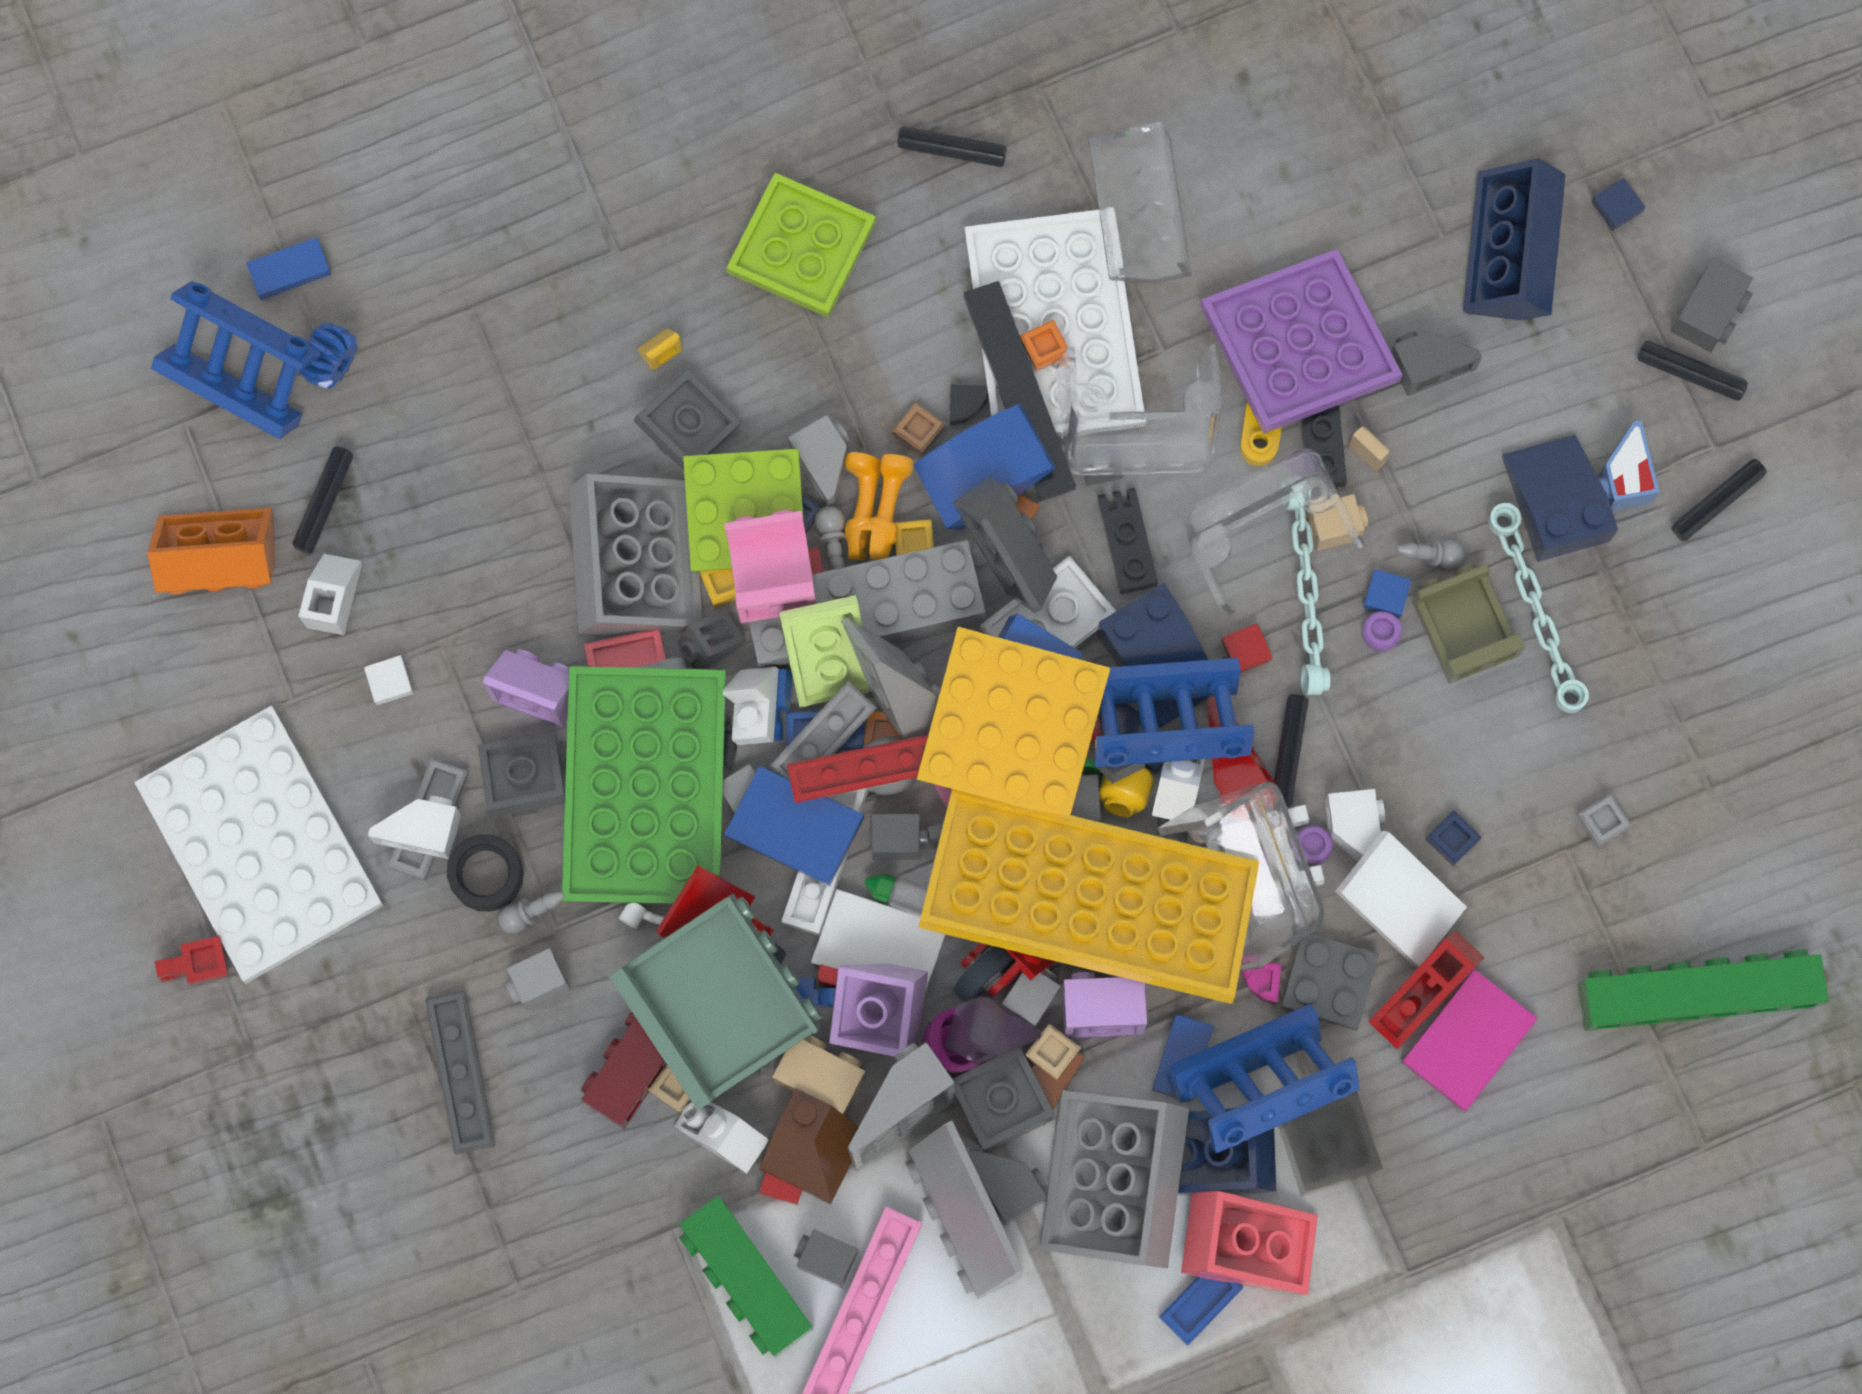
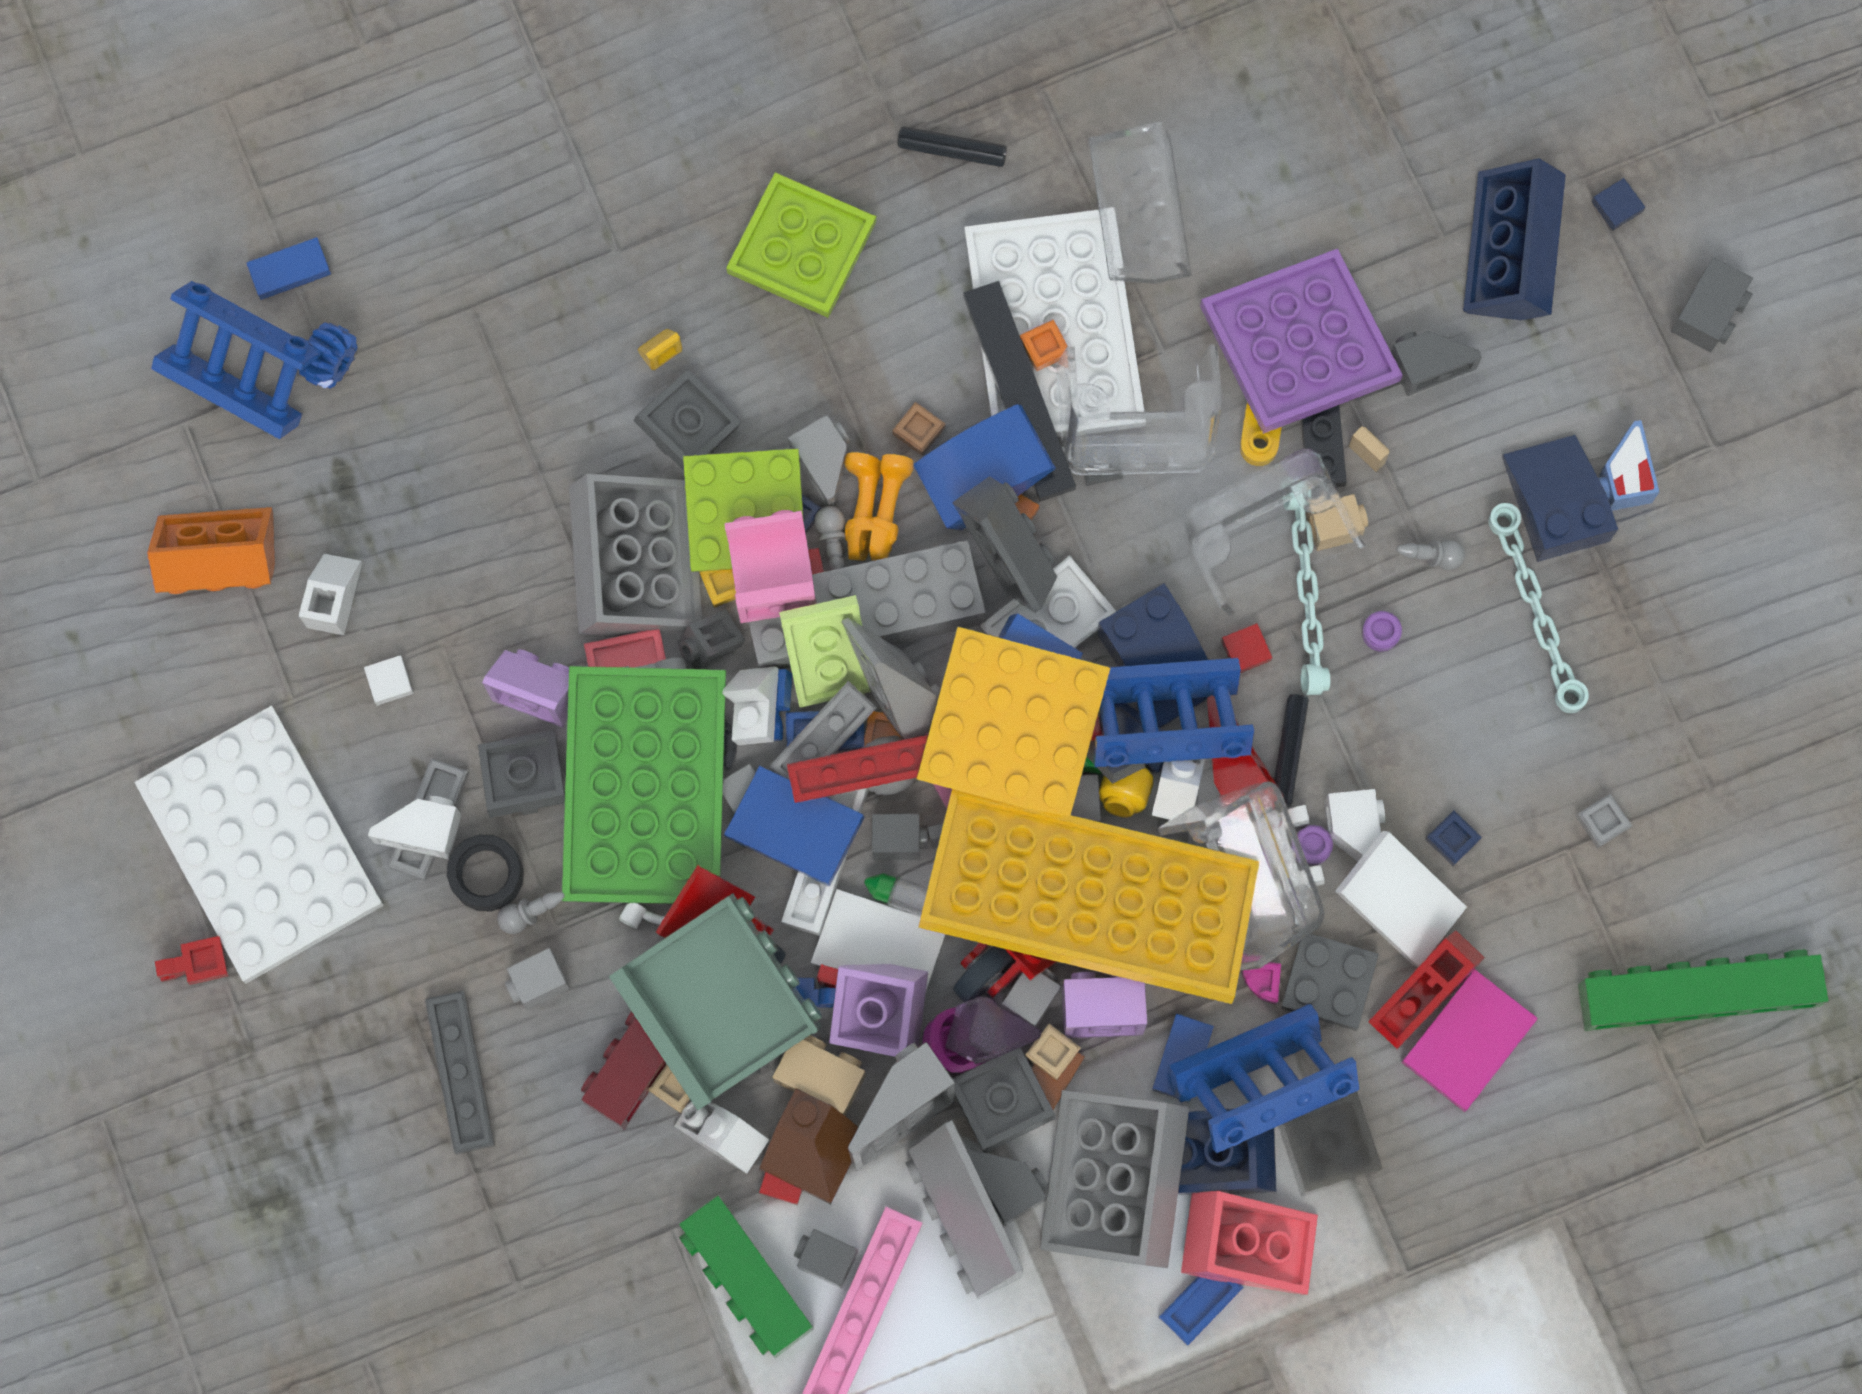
(322, 500): black axle -> none
(914, 536): yellow tile -> none
(966, 402): black tile -> none
(1128, 542): black hinge -> none
(1387, 593): blue tile -> none
(1466, 623): olive panel -> none
(1692, 370): black axle -> none
(1719, 499): black axle -> none

